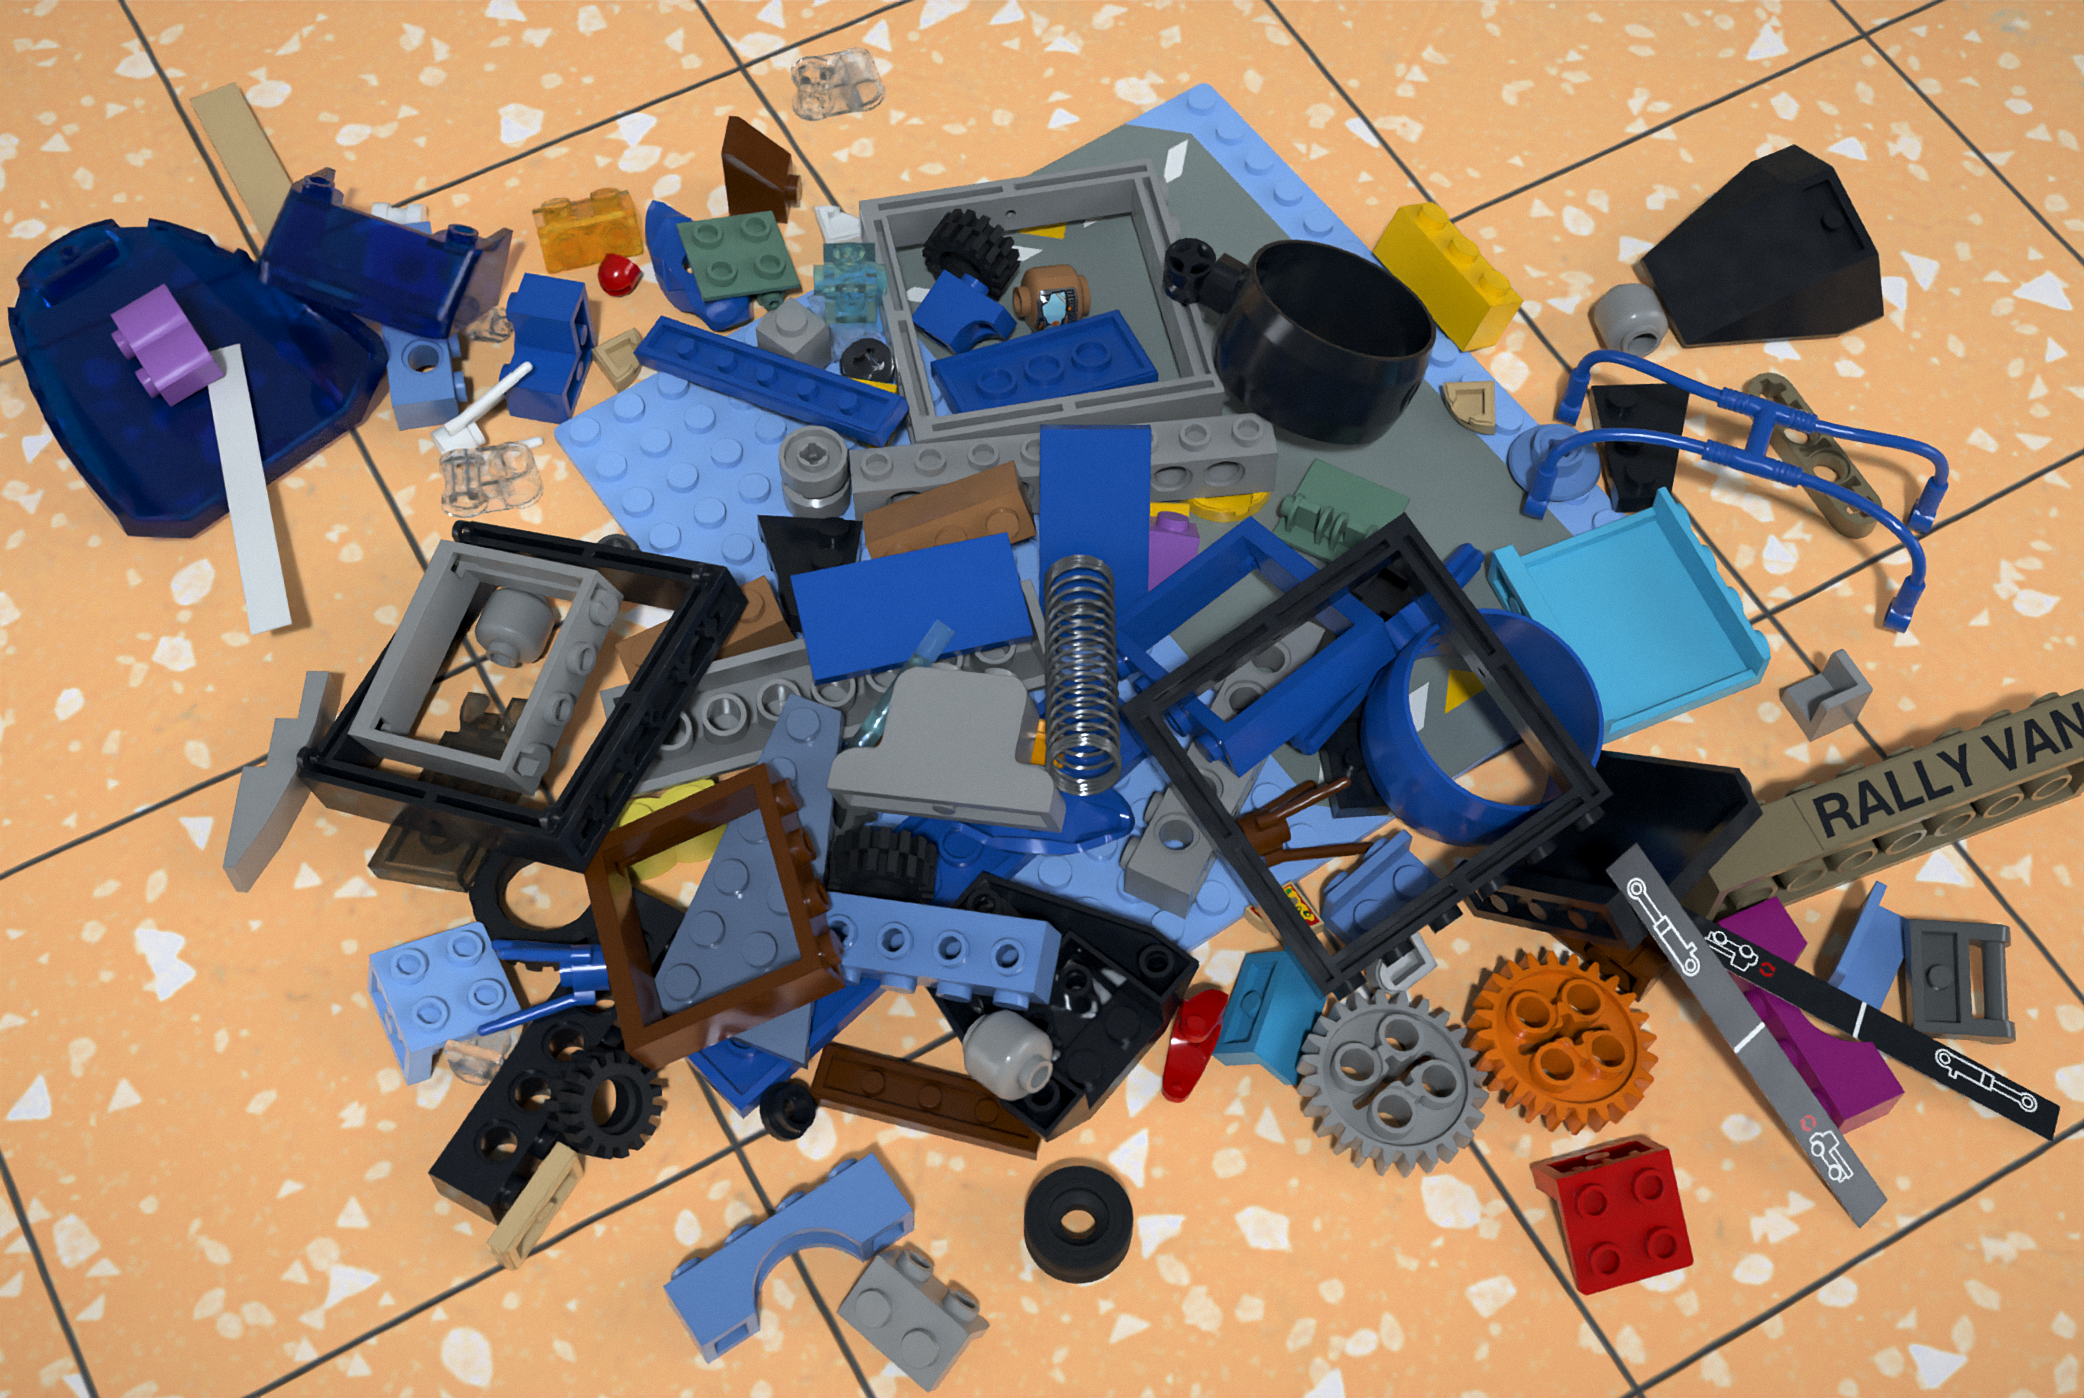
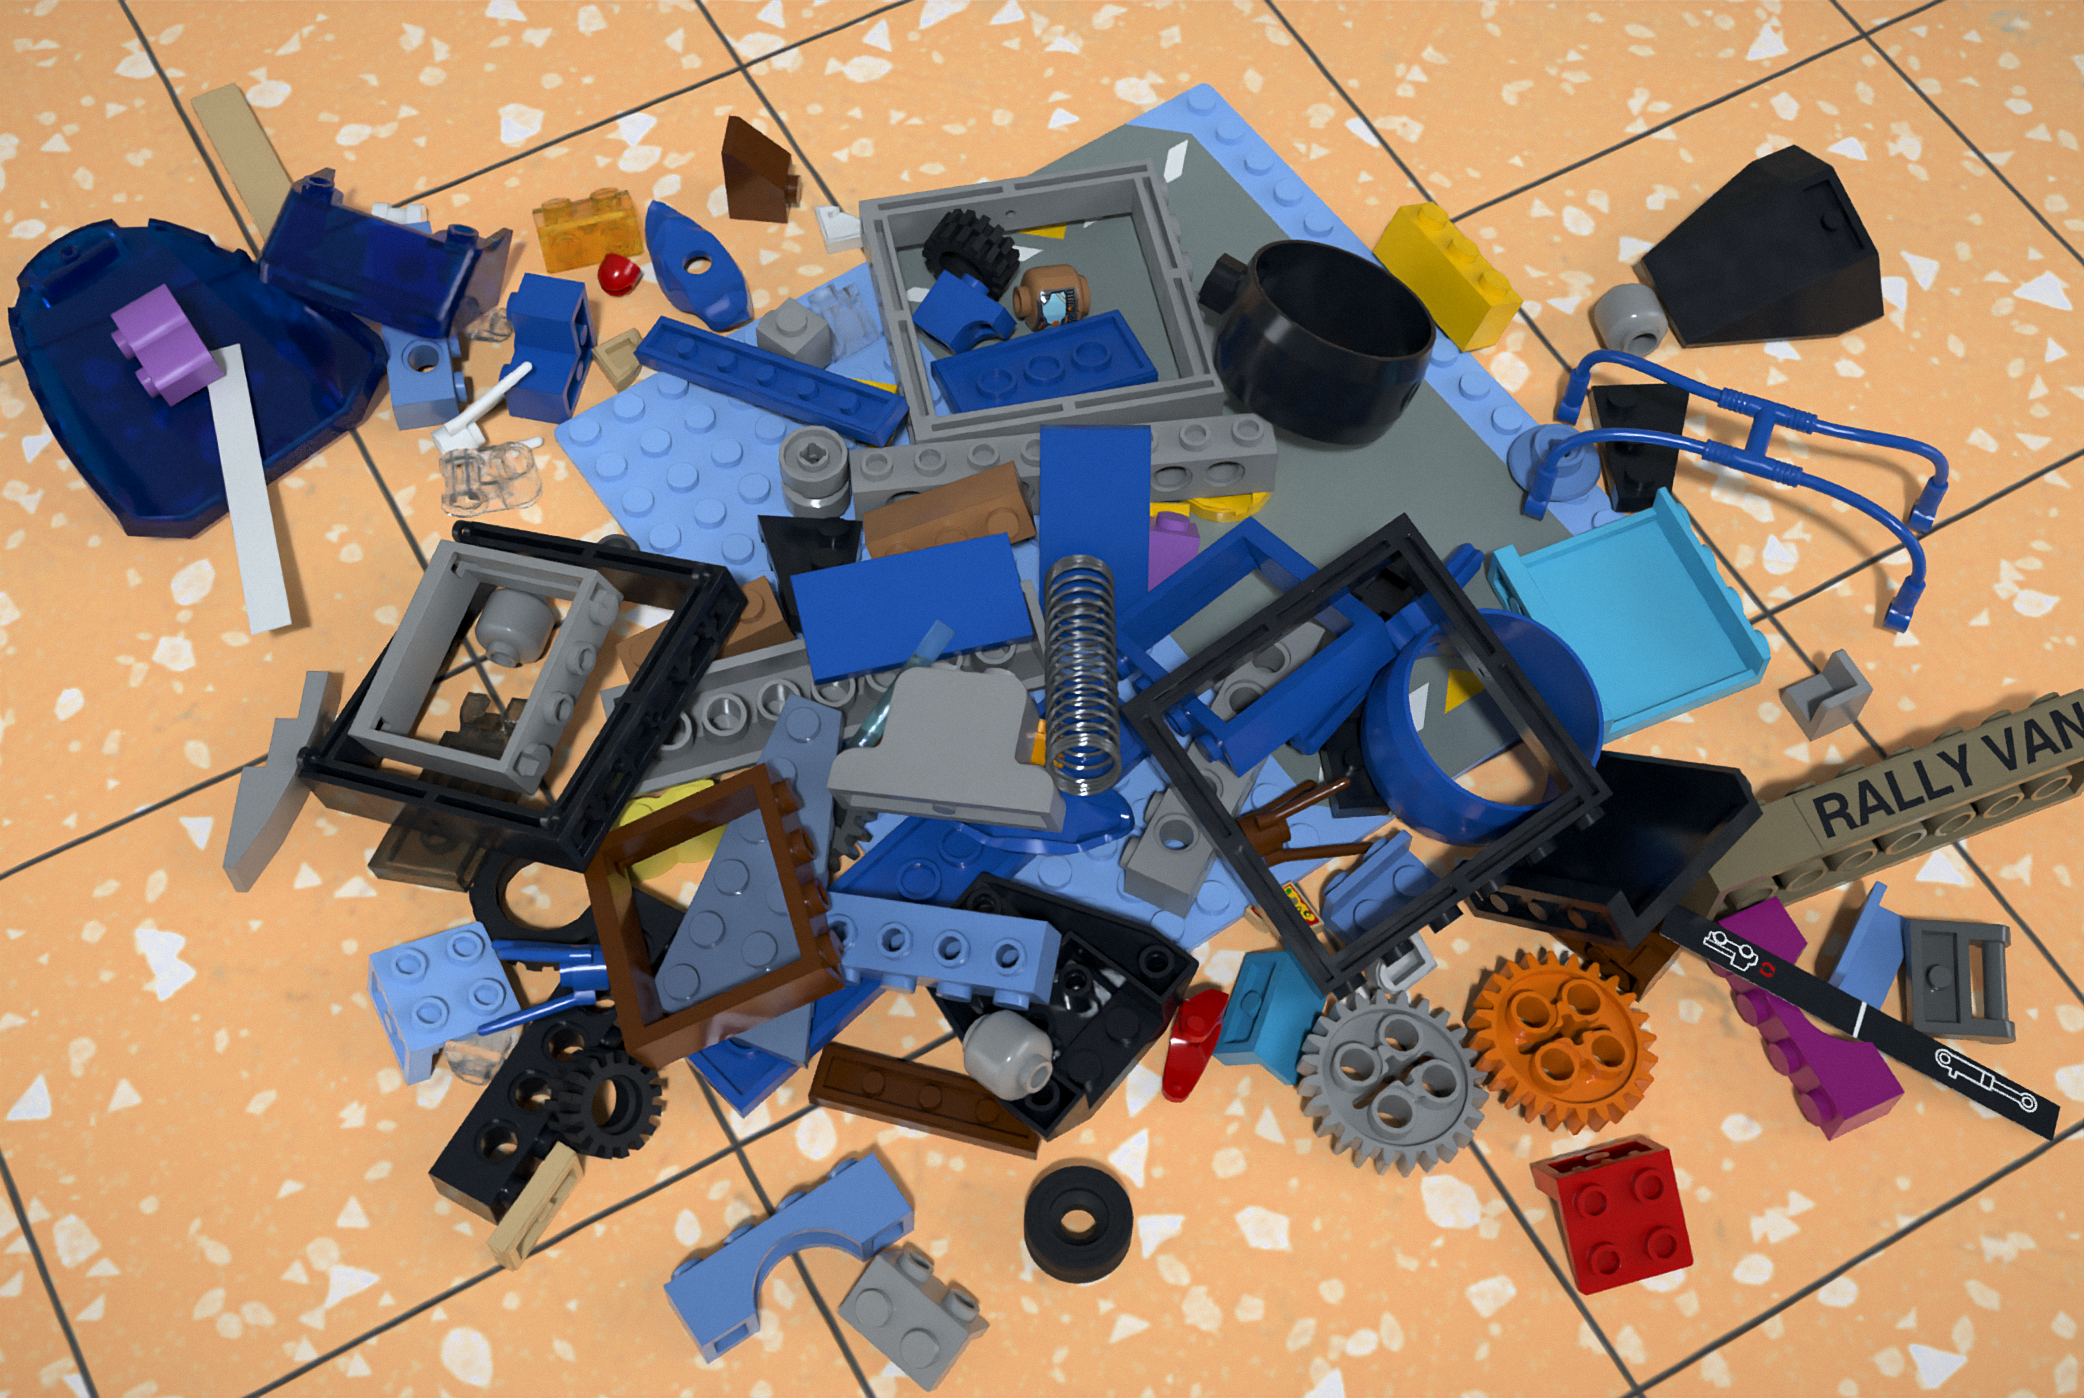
(739, 258): sand green hinge -> none
(786, 1111): black plate -> none
(839, 81): clear piece -> none
(850, 282): clear light blue brick -> none
(864, 365): black wheel -> none
(883, 865): black tyre -> none
(1181, 260): black wheel -> none
(1335, 511): sand green hinge -> none
(1472, 404): tan tile -> none
(1747, 1034): sticker -> none
(1819, 451): dark tan beam -> none

